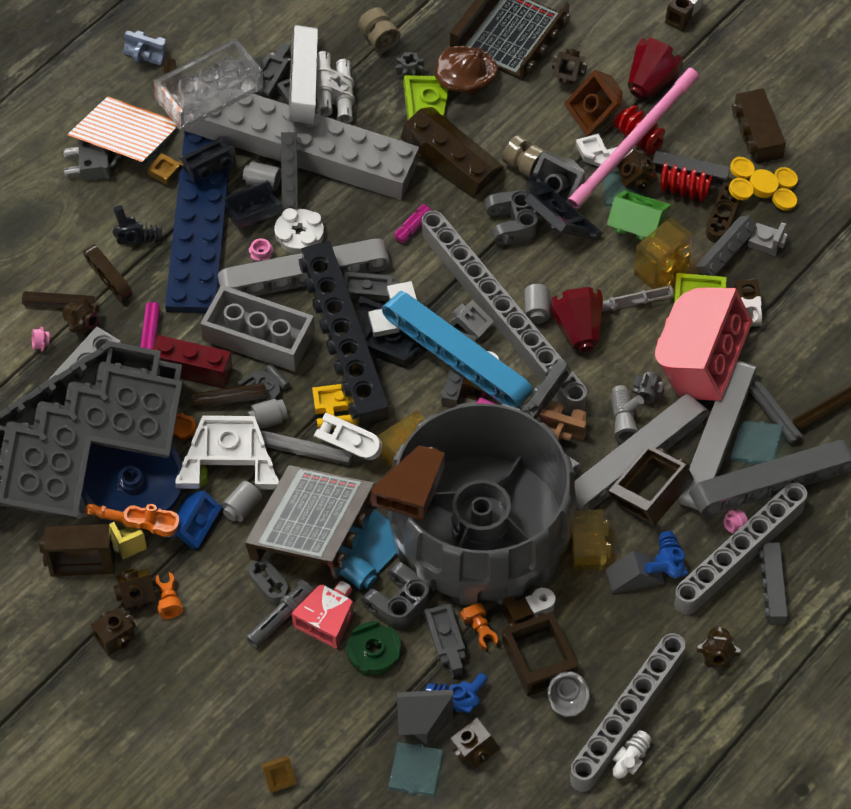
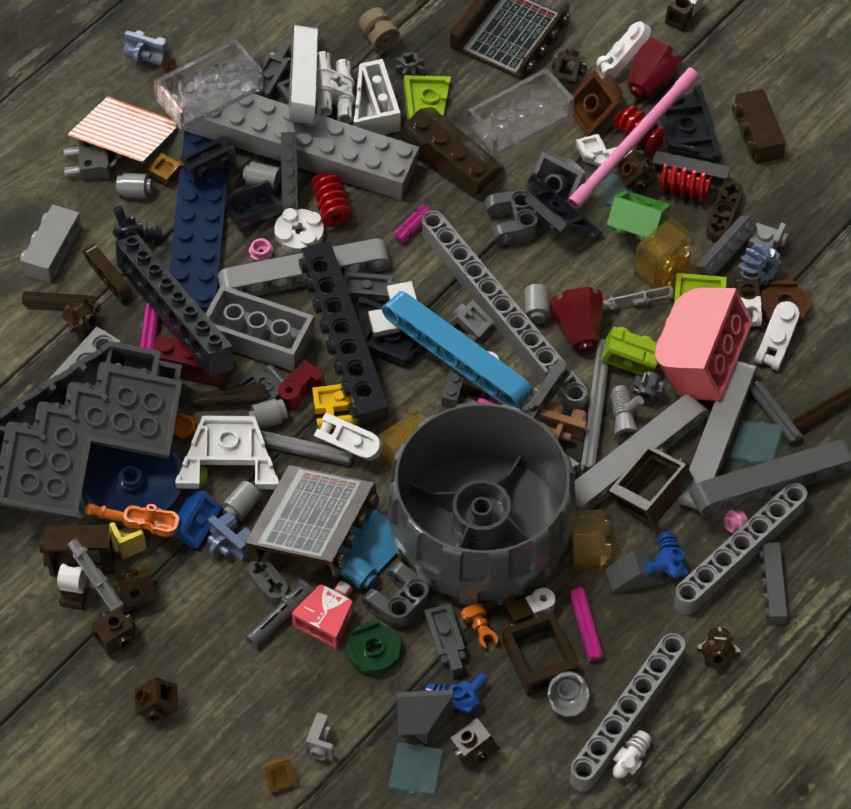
(40, 339): bright pink plate -> none
(51, 243): none -> light grey brick
(73, 587): none -> leg
(95, 576): none -> light grey piece
(134, 185): none -> light grey brick
(156, 699): none -> dark brown brick
(169, 605): orange piece -> none
(174, 306): none -> black brick
(225, 540): none -> sand blue hips
(299, 384): none -> dark red leg
(317, 739): none -> light grey bracket
(331, 199): none -> red piece
(375, 101): none -> white wedge
(411, 483): reddish brown slope -> none
(465, 69): reddish brown piece -> none
(520, 112): none -> clear brick
(522, 155): dark tan wheel -> none
(586, 625): none -> dark pink axle
(595, 410): none -> light grey axle
(624, 49): none -> white plate
(629, 351): none -> lime brick
(690, 127): none -> black wing
(760, 263): none -> sand blue gear
(763, 183): yellow piece -> none
(778, 335): none -> white plate
(788, 291): none -> reddish brown plate

